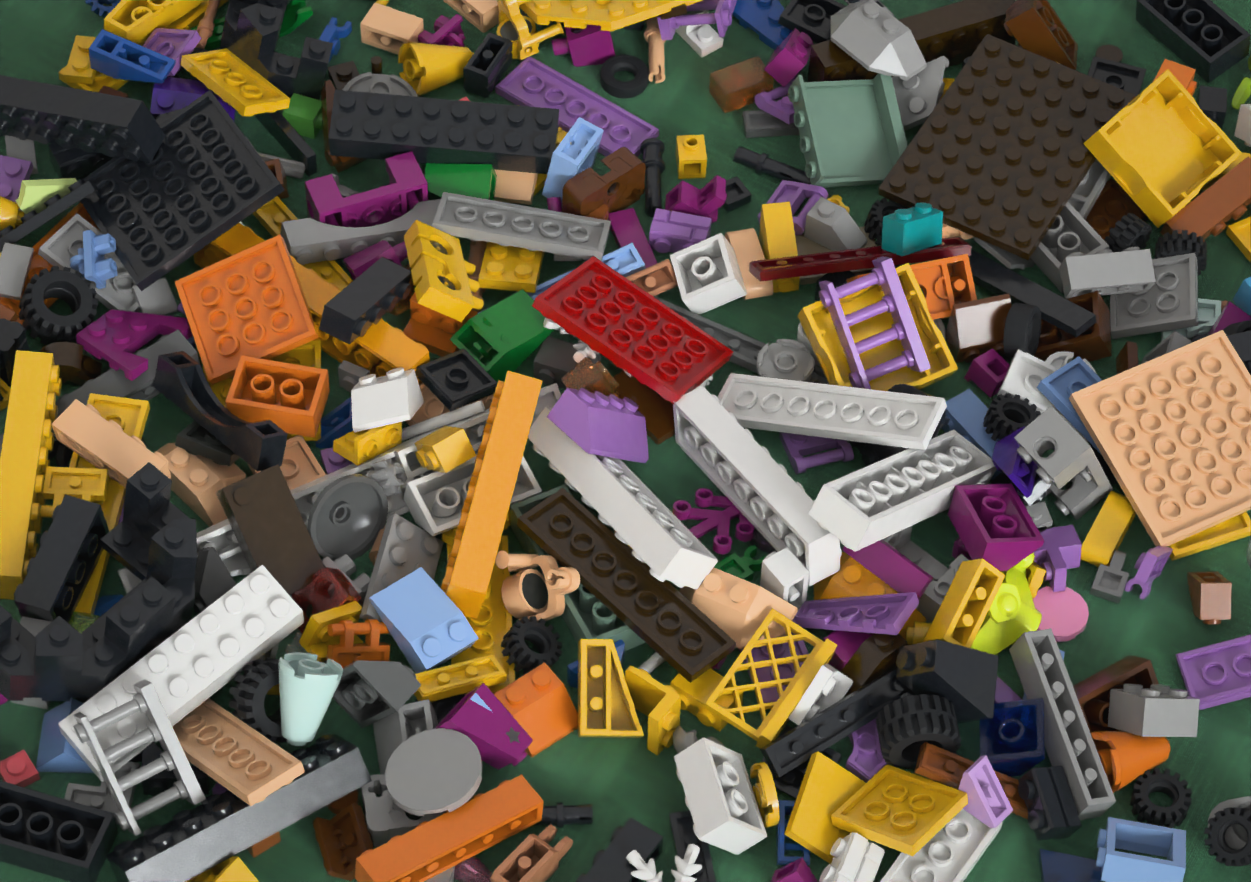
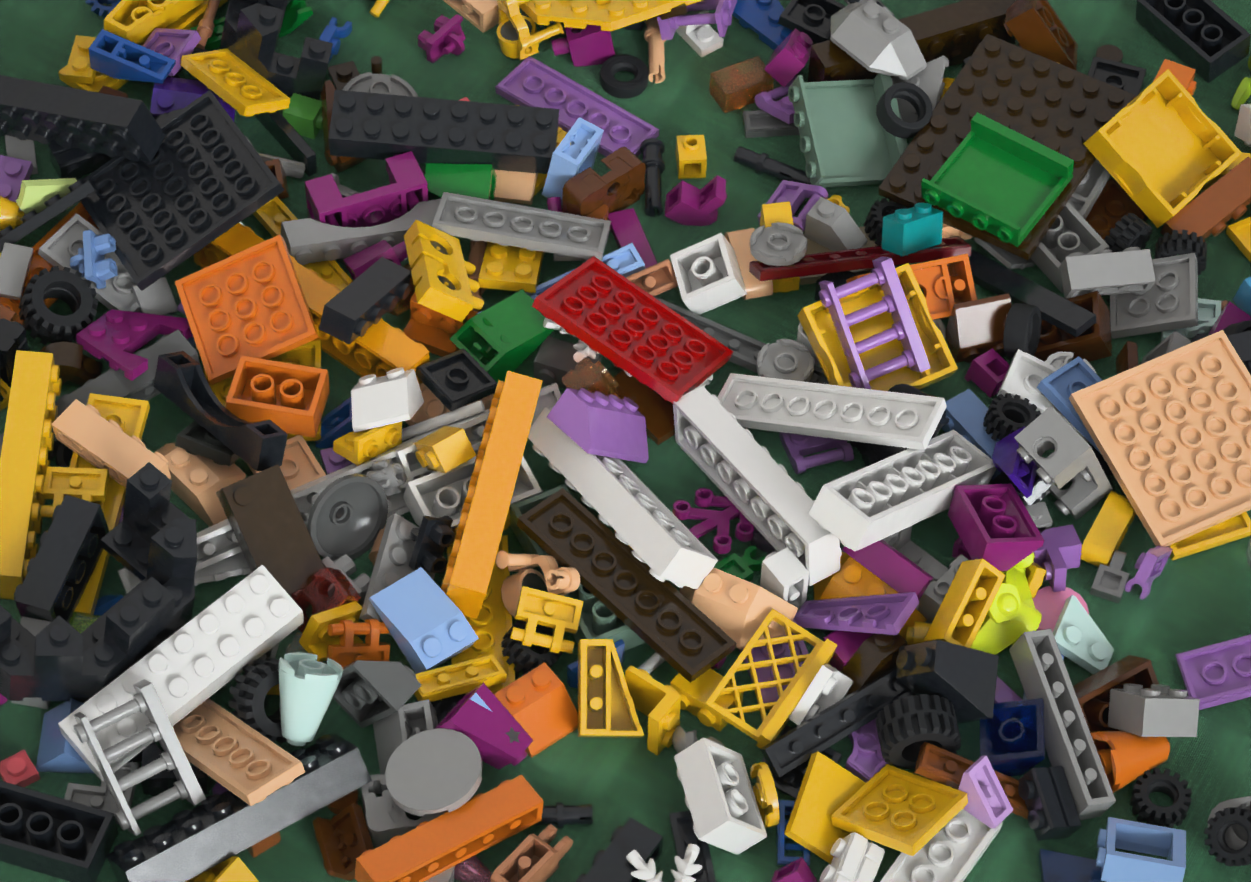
(210, 579): dark grey slope -> none
(349, 374): light grey plate -> none
(389, 28): light nougat brick -> none
(430, 543): none -> black hips
(432, 65): yellow cone -> none
(487, 65): black brick -> none
(547, 610): none -> yellow plate
(677, 230): medium lavender brick -> none
(736, 194): black plate -> none
(778, 244): none -> light grey tile
(918, 100): none -> black tyre
(999, 180): none -> green panel
(1081, 638): none -> light aqua wing
(1210, 596): slope -> none
(1213, 103): black brick -> none

